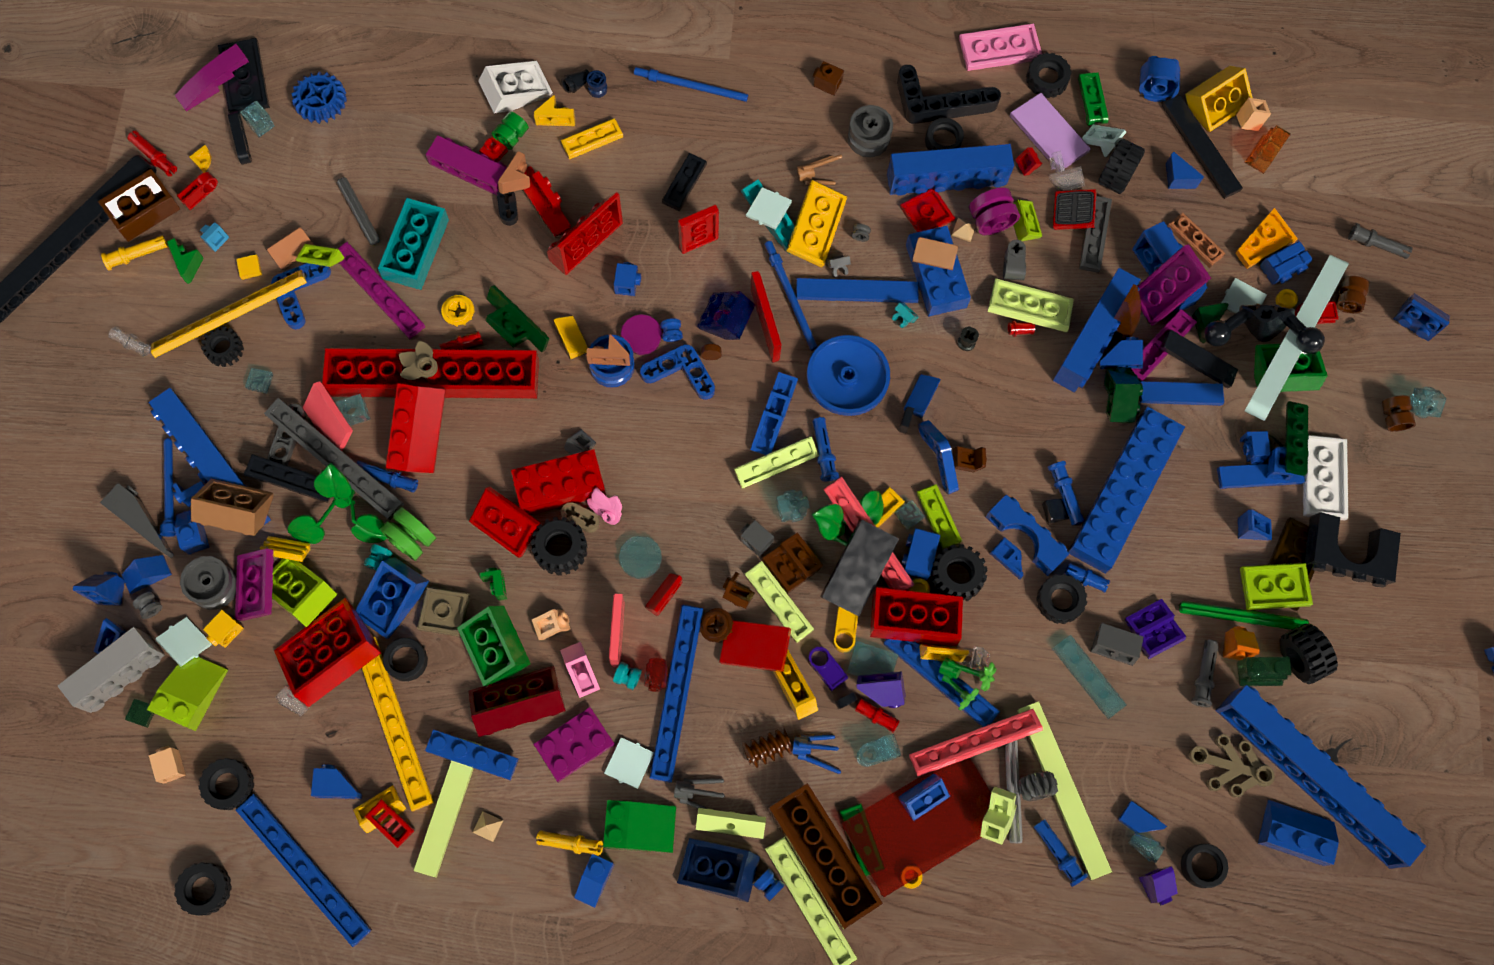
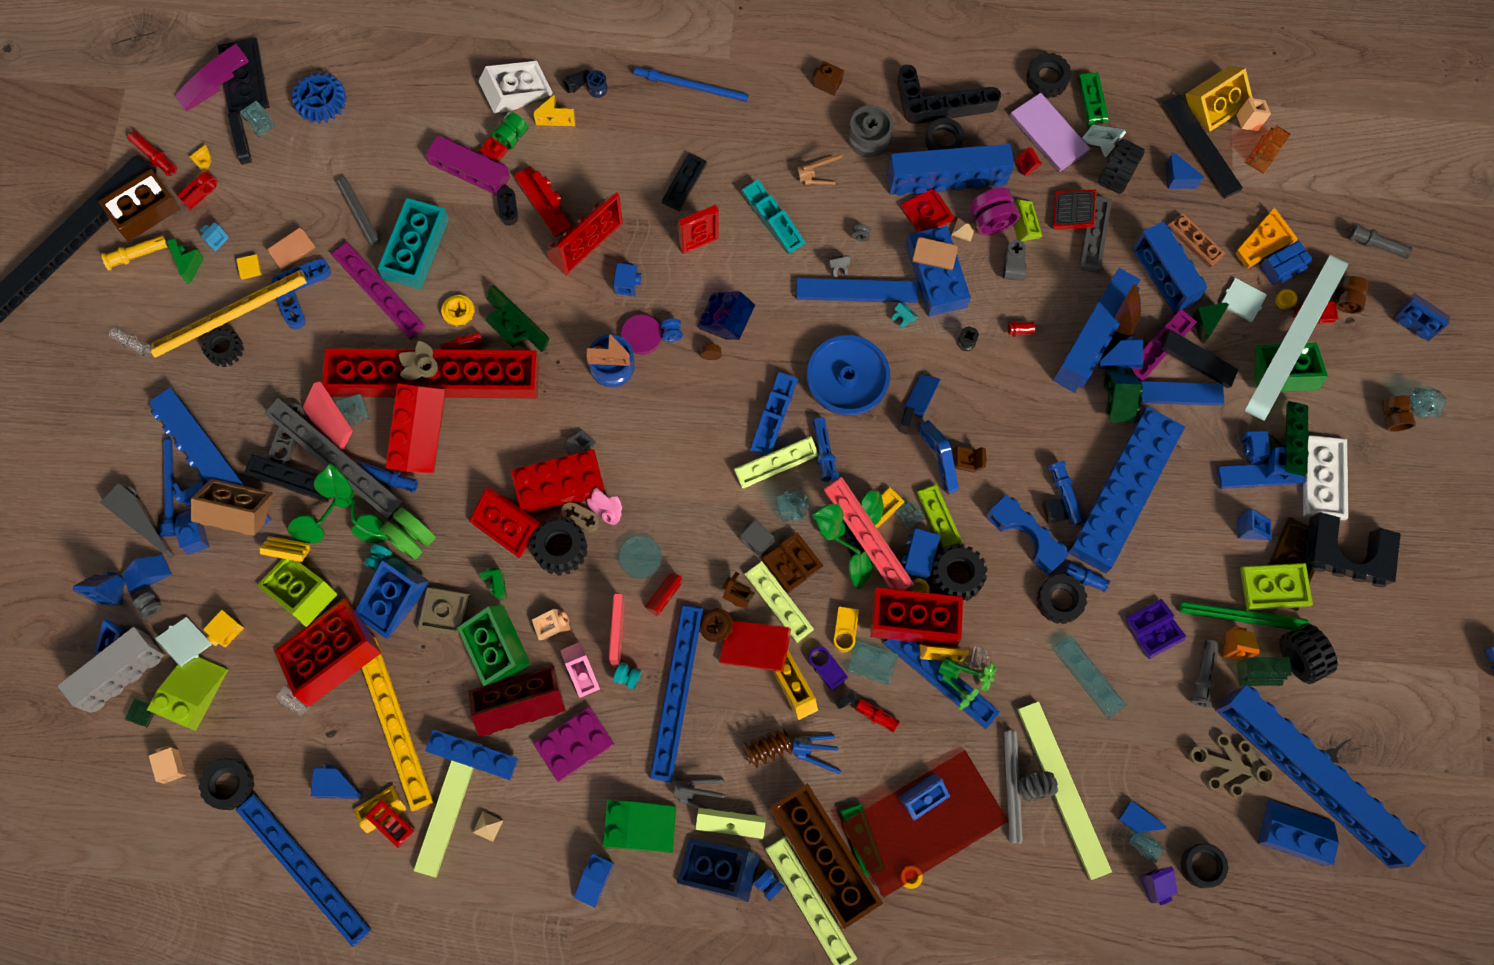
(184, 885): black tyre -> none
(208, 583): dark grey wheel -> none
(254, 584): magenta plate -> none
(259, 380): clear light blue tile -> none
(319, 255): lime slope -> none
(396, 645): black tyre -> none
(514, 177): nougat slope -> none
(571, 336): yellow slope -> none
(577, 844): yellow pin -> none
(592, 138): yellow tile -> none
(629, 763): light aqua piece -> none
(655, 674): clear red brick -> none
(680, 363): blue beam -> none
(765, 316): red tile -> none
(768, 208): light aqua piece -> none
(776, 262): blue bar -> none
(816, 224): yellow tile -> none
(859, 567): black tile -> none
(882, 749): clear light blue piece -> none
(883, 688): dark purple slope -> none
(975, 742): coral tile -> none
(999, 816): yellowish green brick -> none
(1000, 47): bright pink tile -> none
(1009, 557): blue tile -> none
(1031, 305): yellowish green tile -> none
(1062, 178): clear brick -> none
(1066, 861): blue pin -> none
(1117, 644): dark grey hinge -> none
(1159, 78): blue brick -> none
(1171, 284): magenta tile -> none
(1265, 324): black piece -> none

